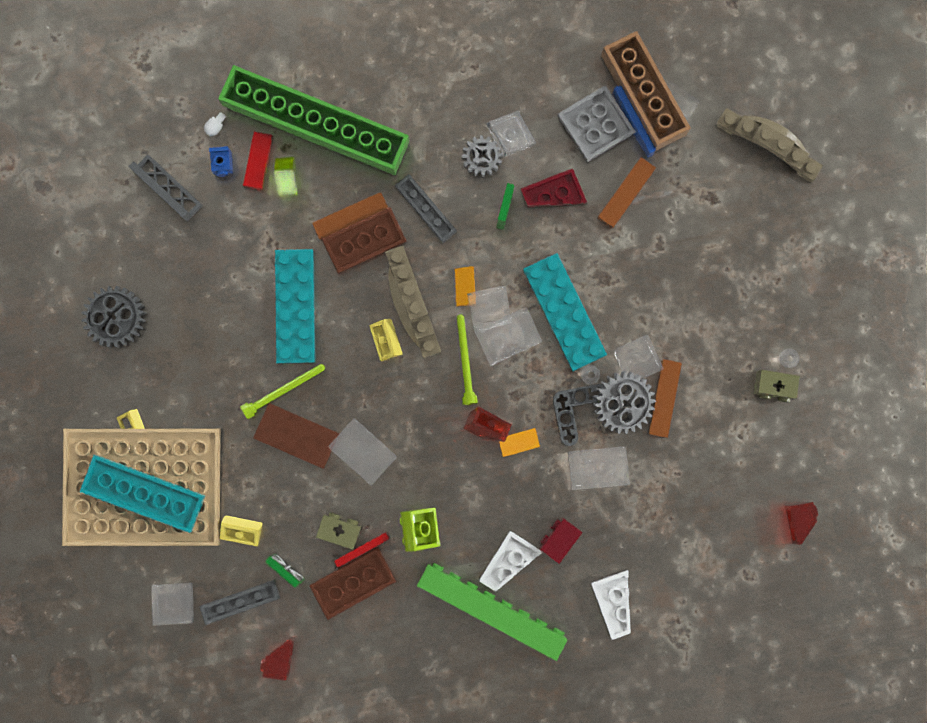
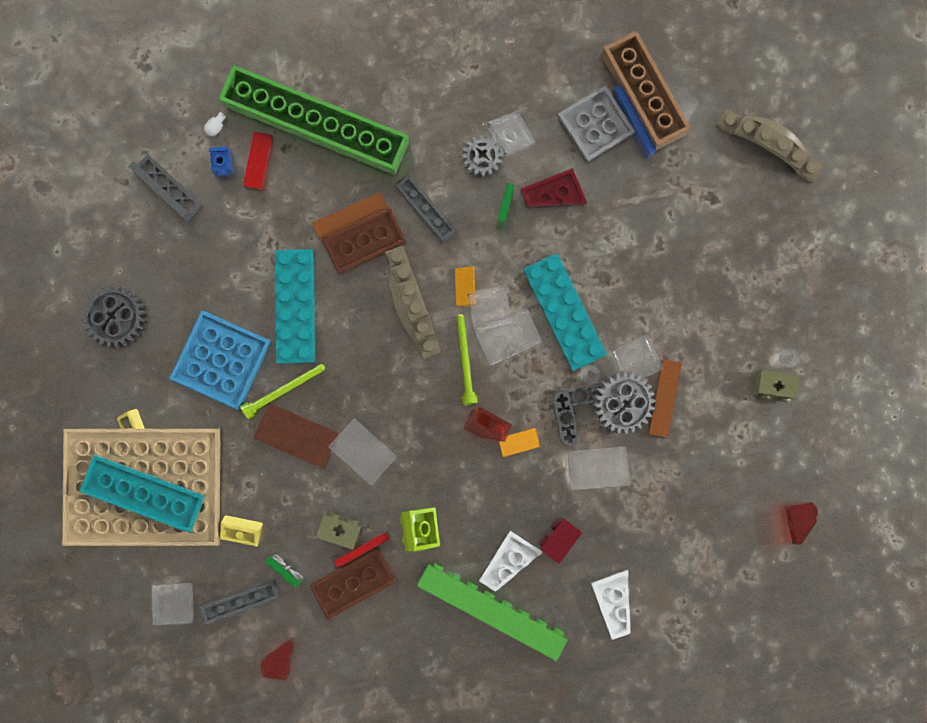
(220, 360): none -> dark azure tile
(285, 175): clear neon green slope -> none
(385, 339): light yellow slope -> none
(626, 192): dark orange tile -> none

